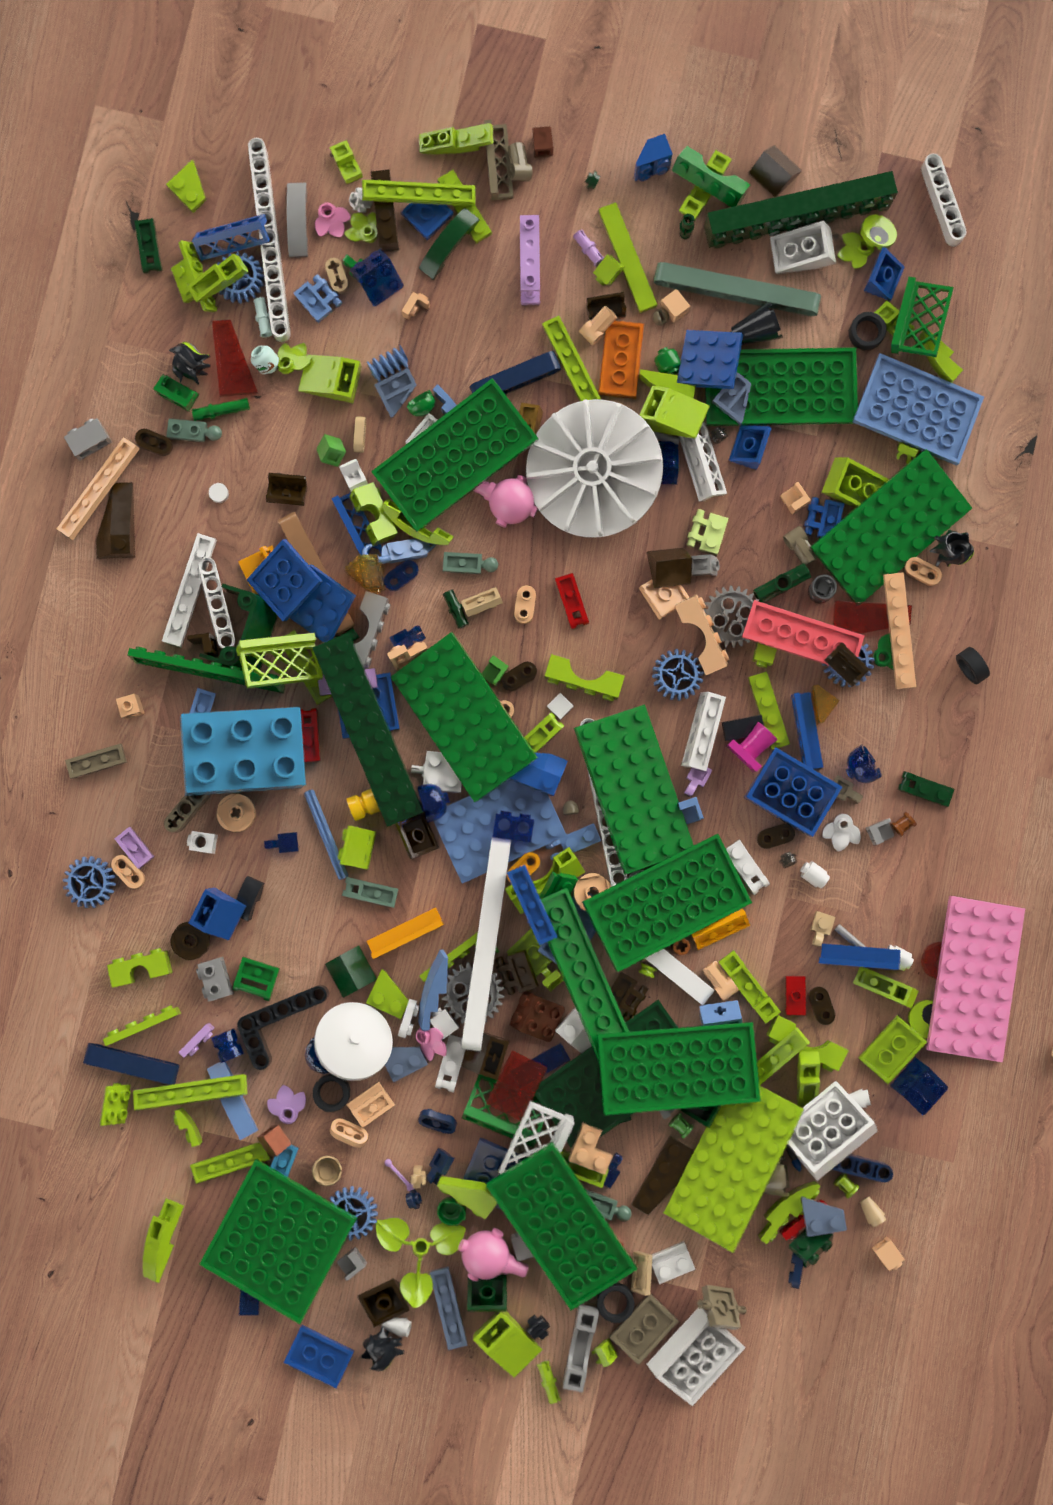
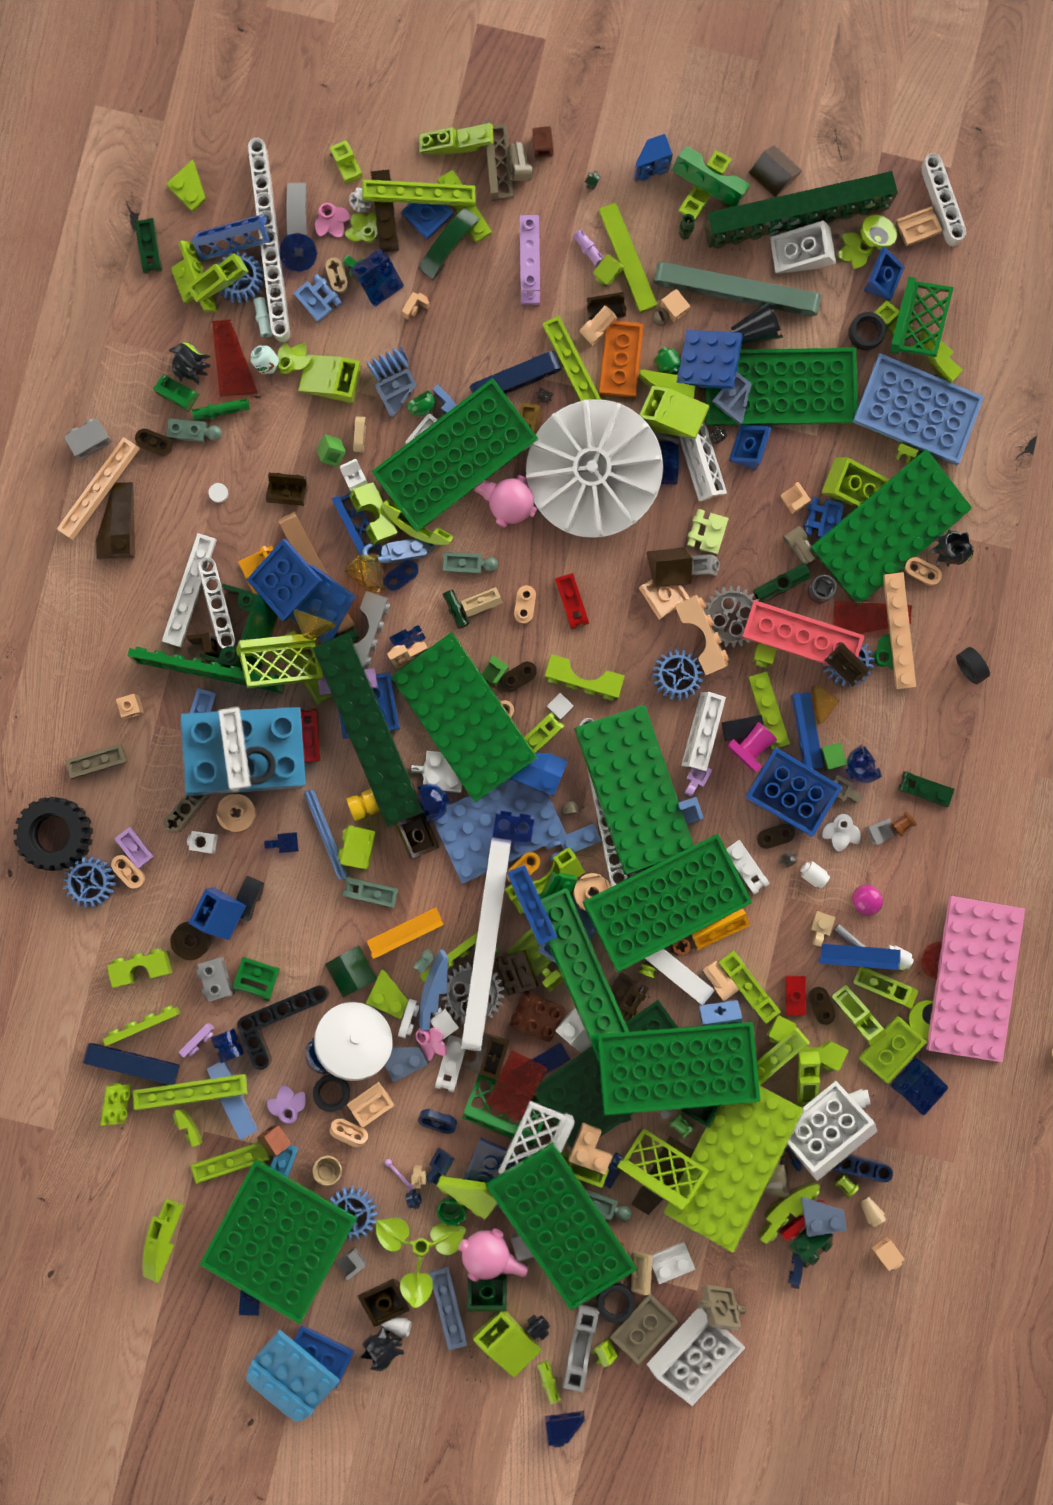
(28, 833): none -> black tyre
(234, 749): none -> white fence
(270, 760): none -> black tyre
(290, 1377): none -> dark azure plate
(298, 241): none -> clear blue plate
(311, 625): none -> clear yellow slope
(424, 961): none -> sand green plate
(544, 395): none -> clear smoke plate
(563, 1427): none -> clear blue slope
(655, 1185): none -> lime fence
(833, 756): none -> bright green panel
(858, 1015): none -> lime slope
(867, 900): none -> dark pink hair
(918, 226): none -> light nougat plate

